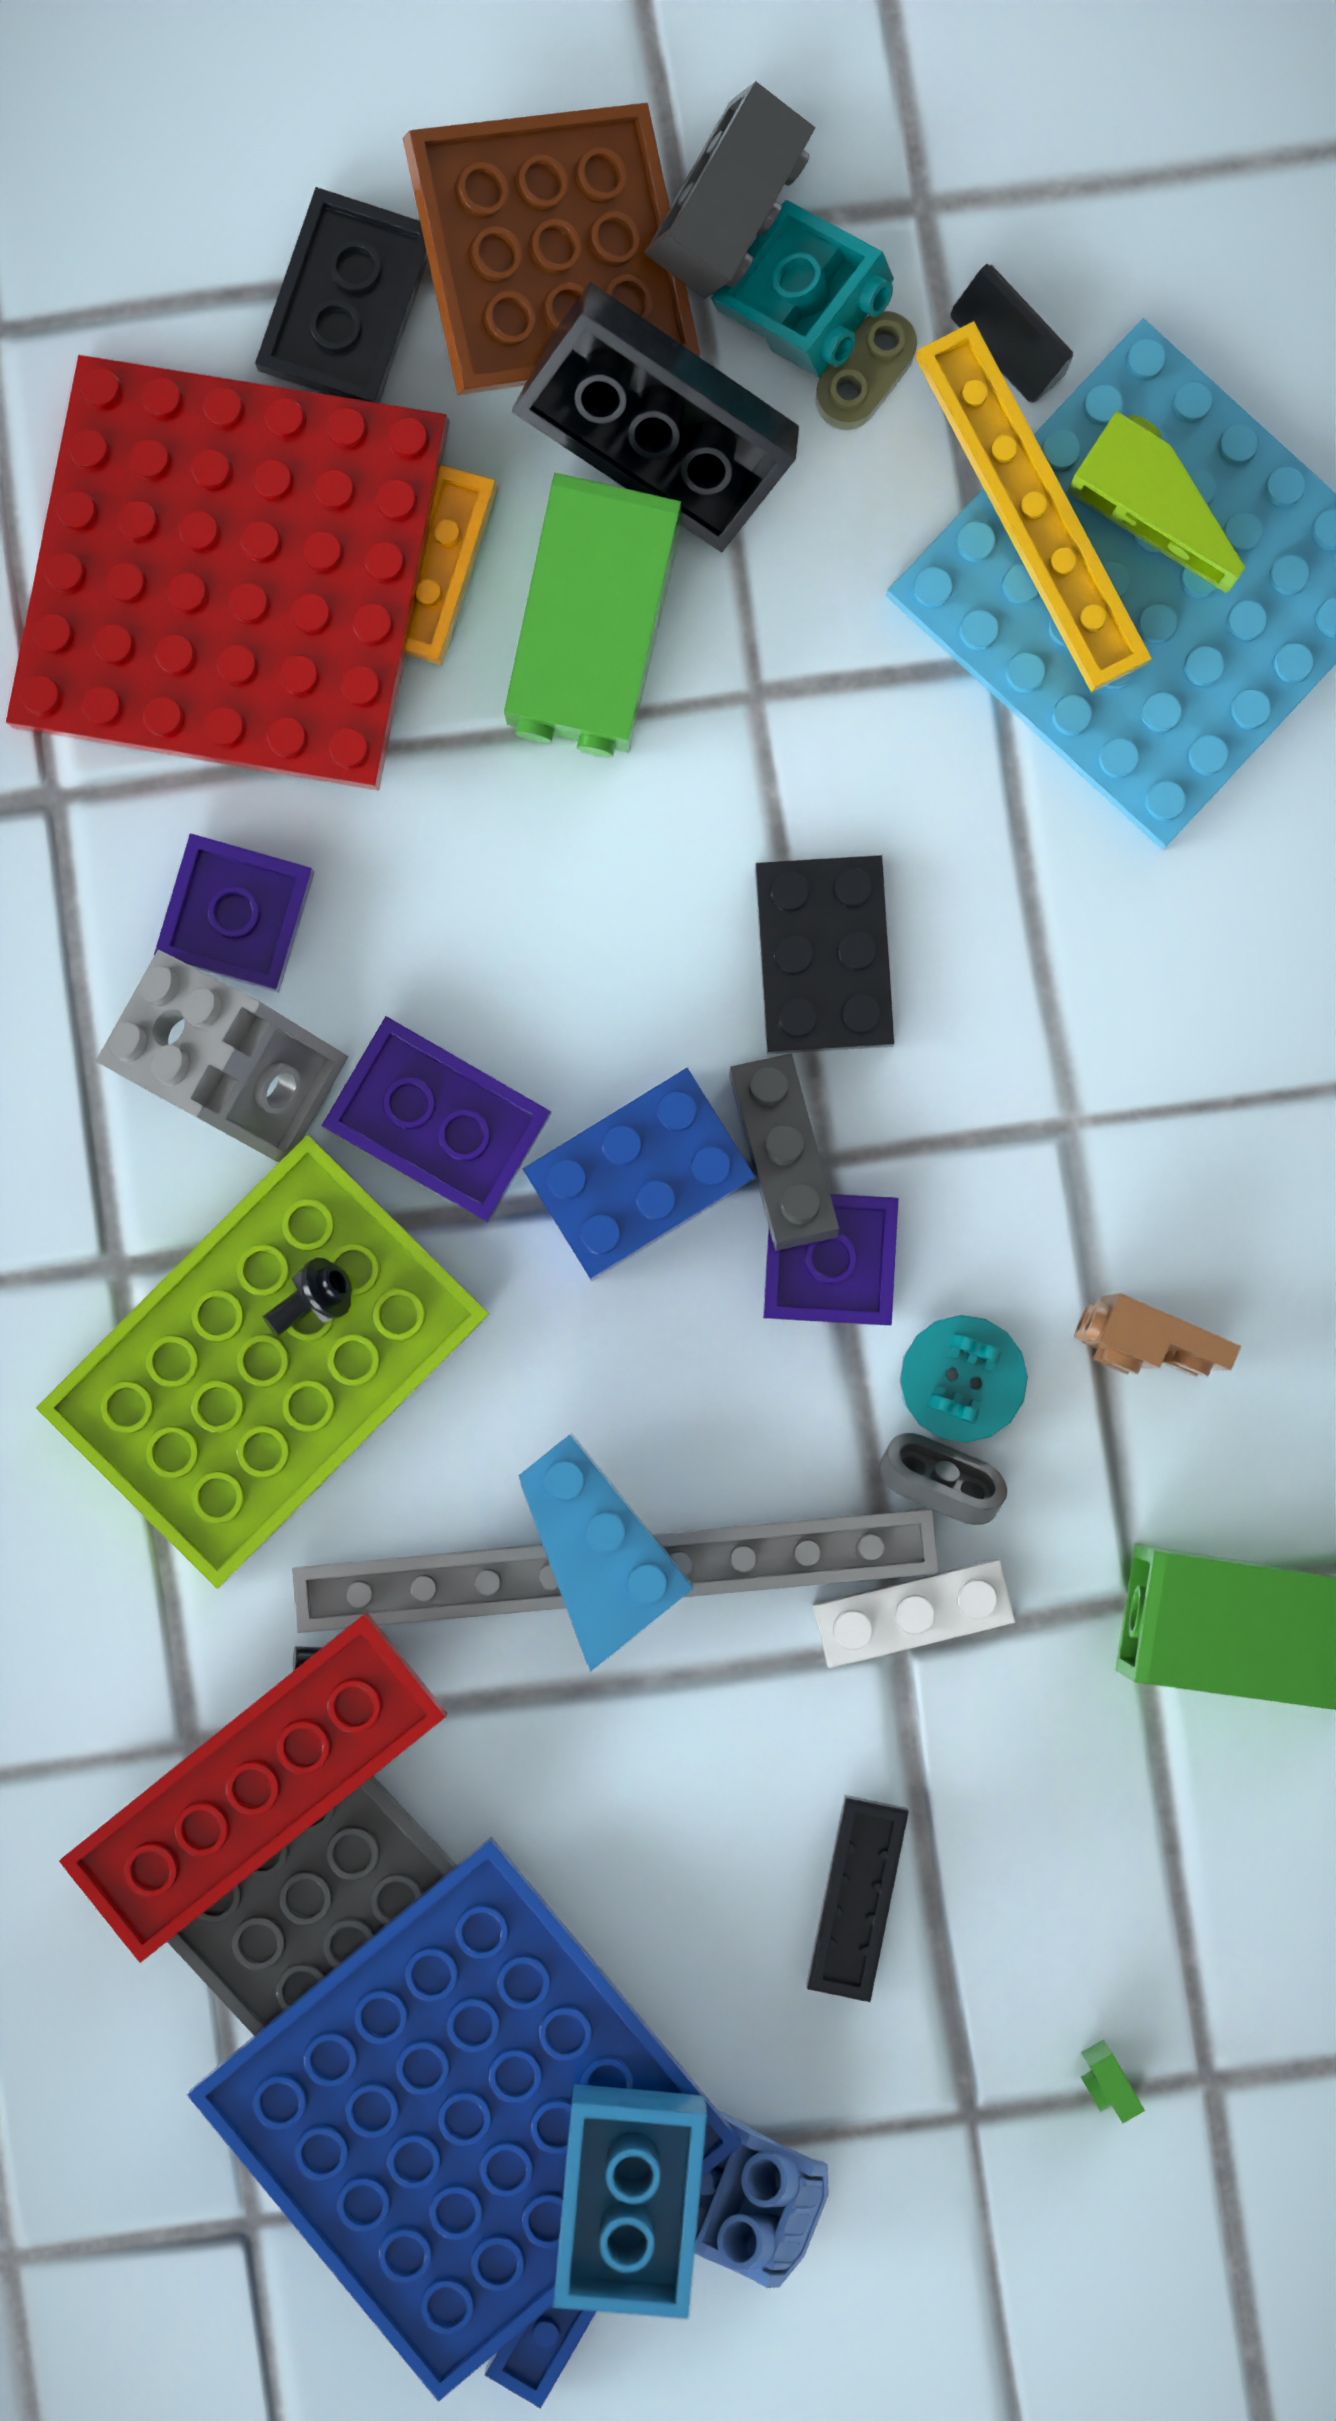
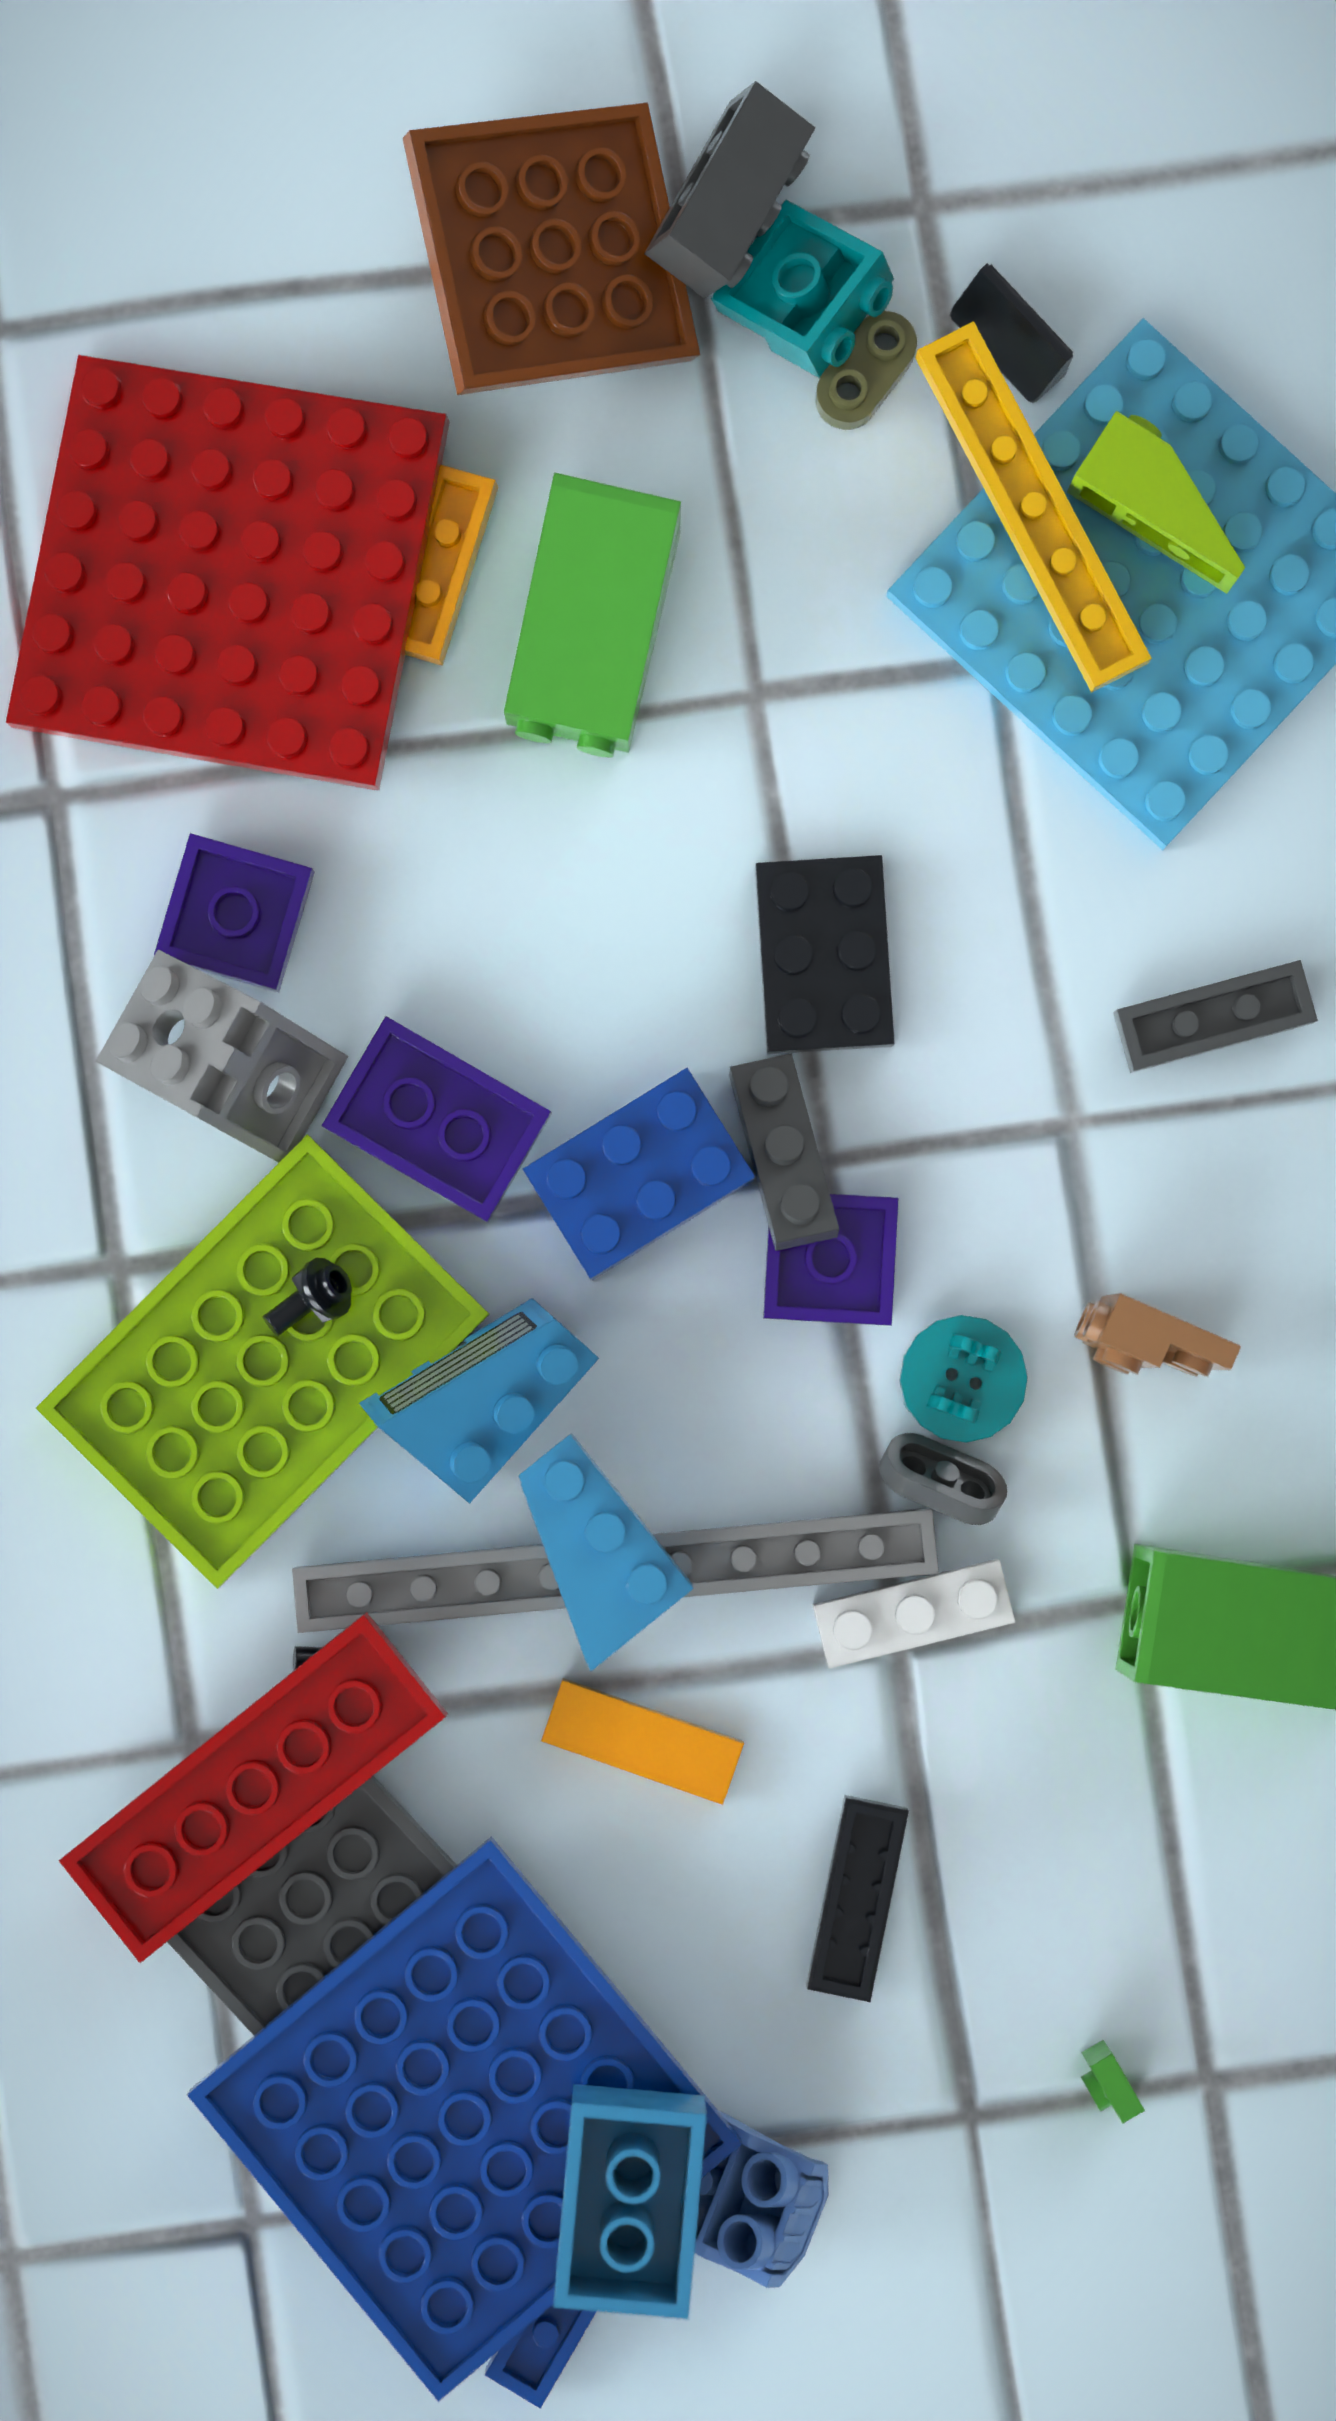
(344, 298): black plate -> none
(484, 1397): none -> dark azure wedge
(642, 1741): none -> light orange tile
(657, 417): black slope -> none
(1215, 1016): none -> dark grey plate

